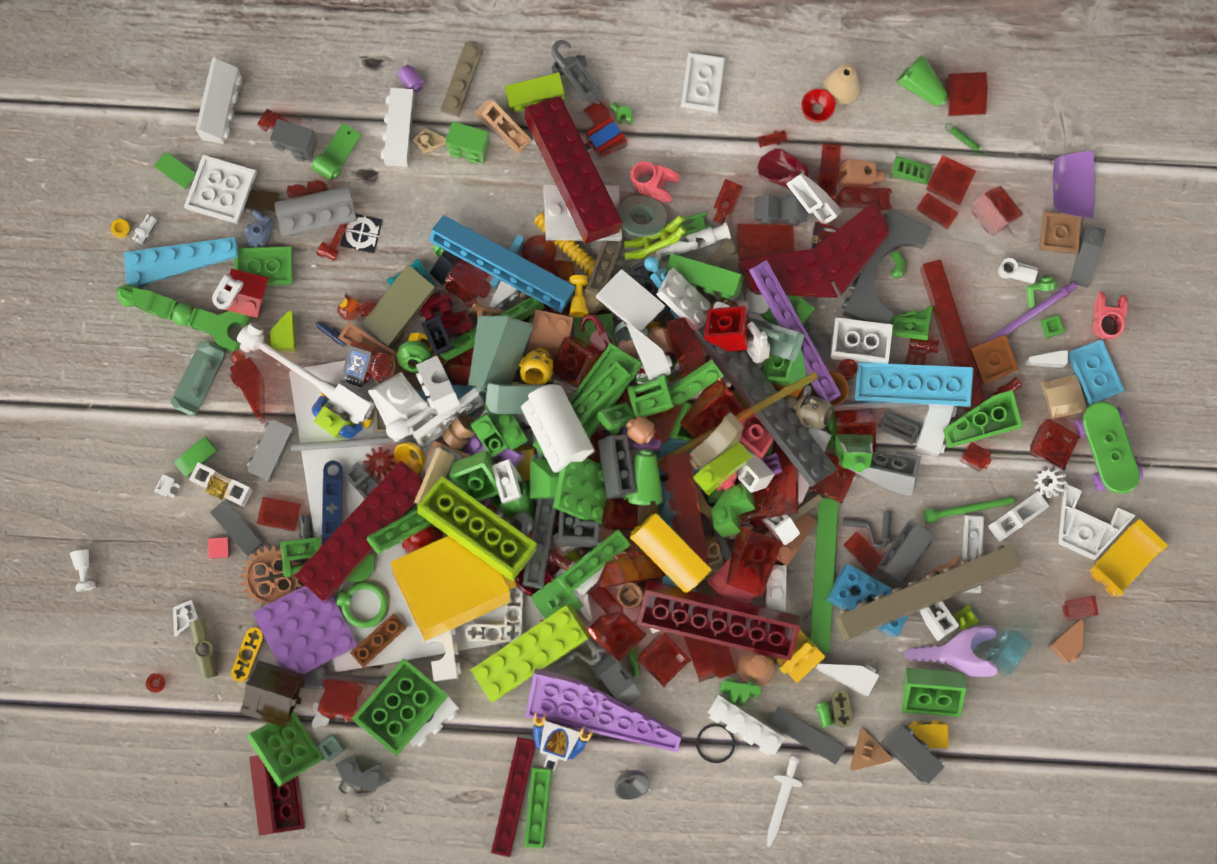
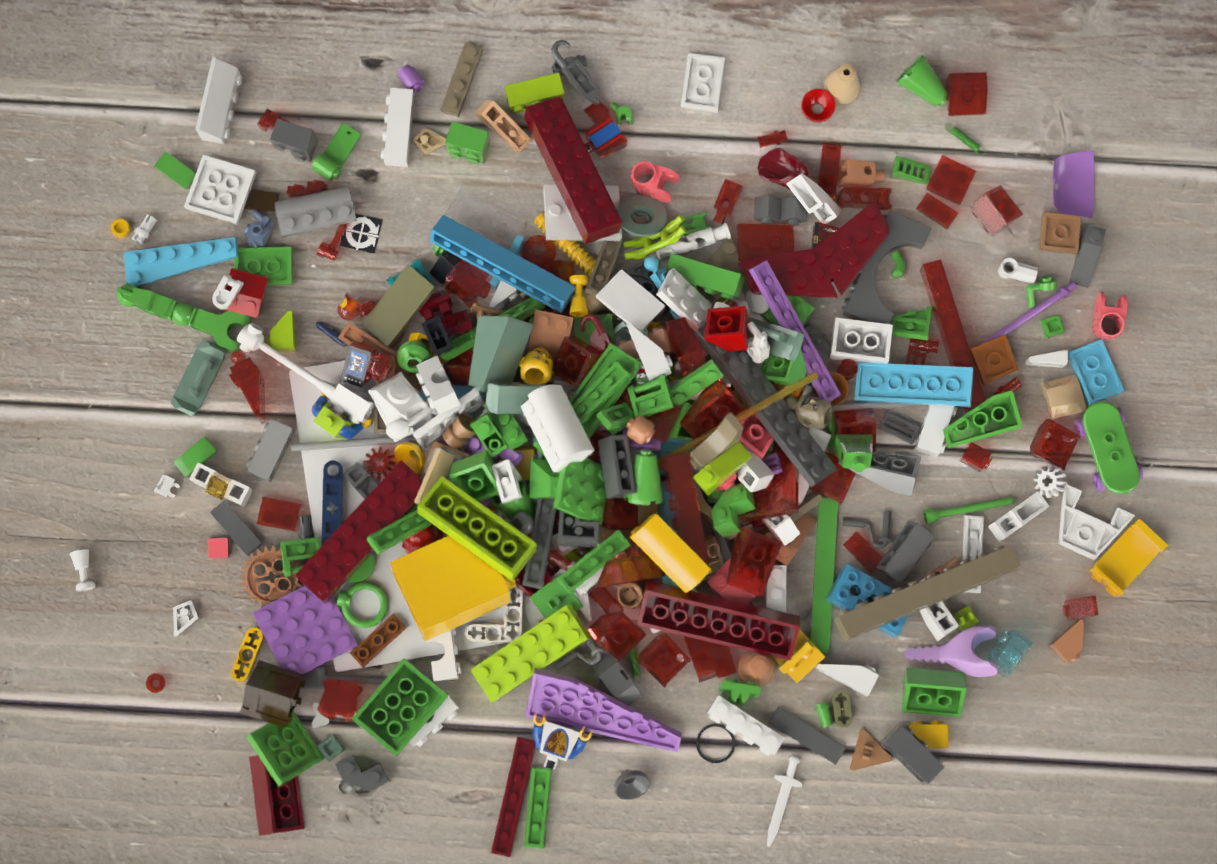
(201, 635): olive piece -> none

